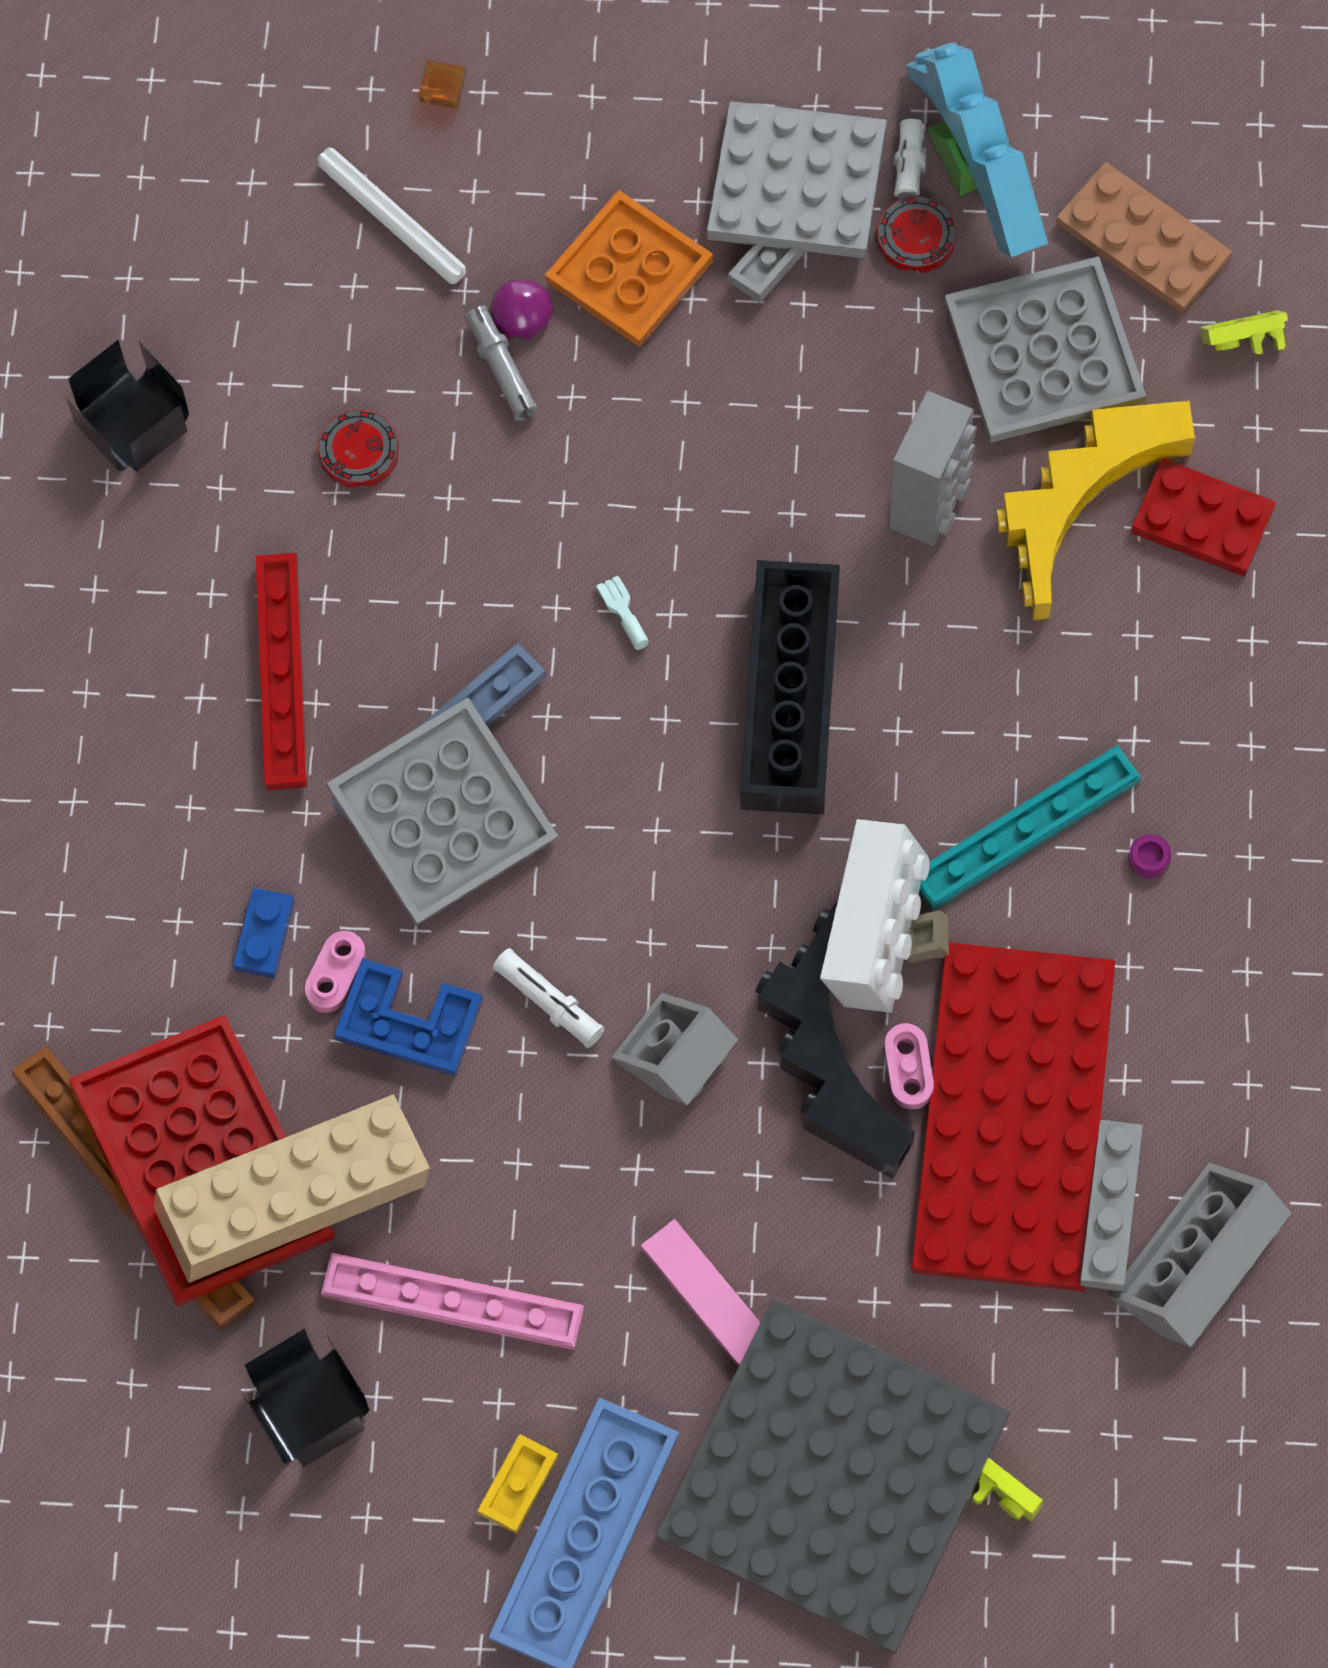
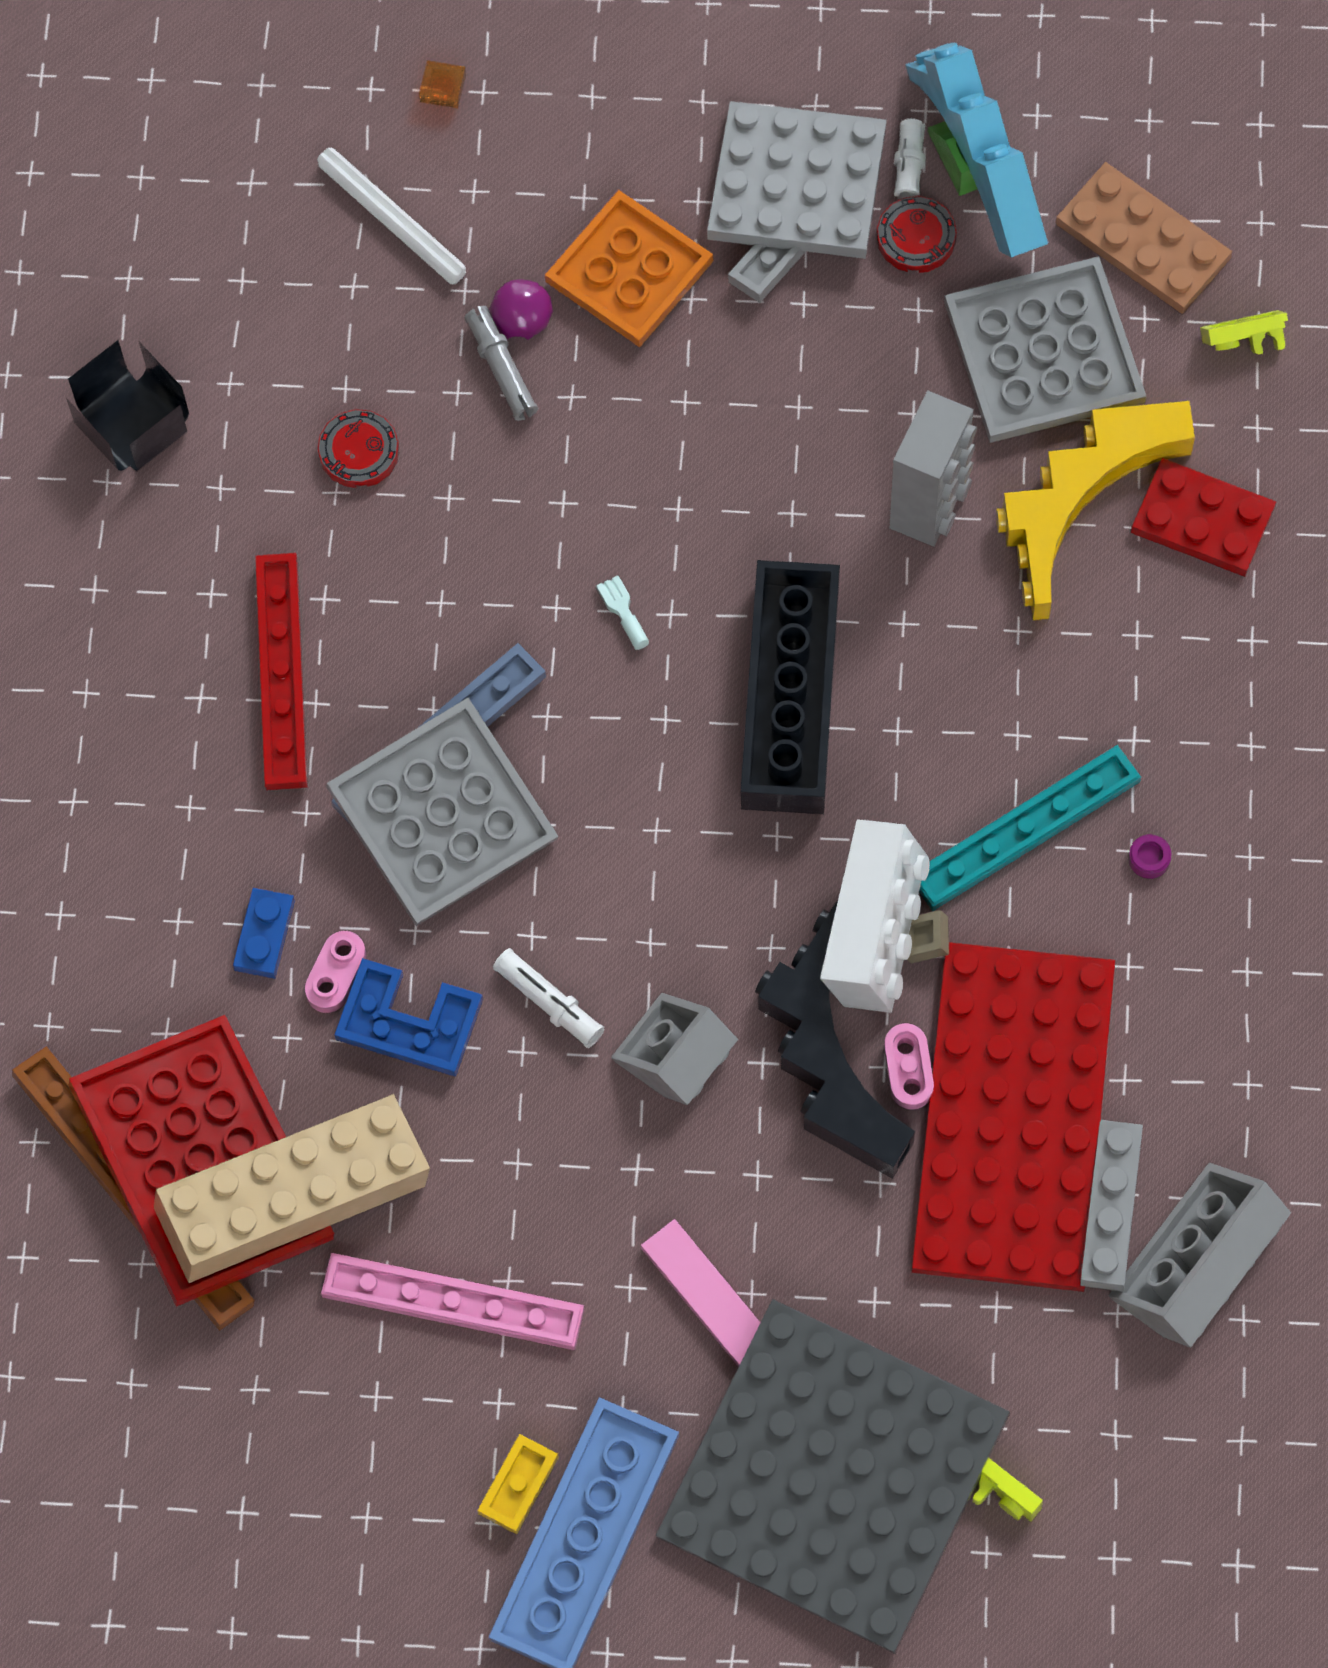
(305, 1400): black piece -> none

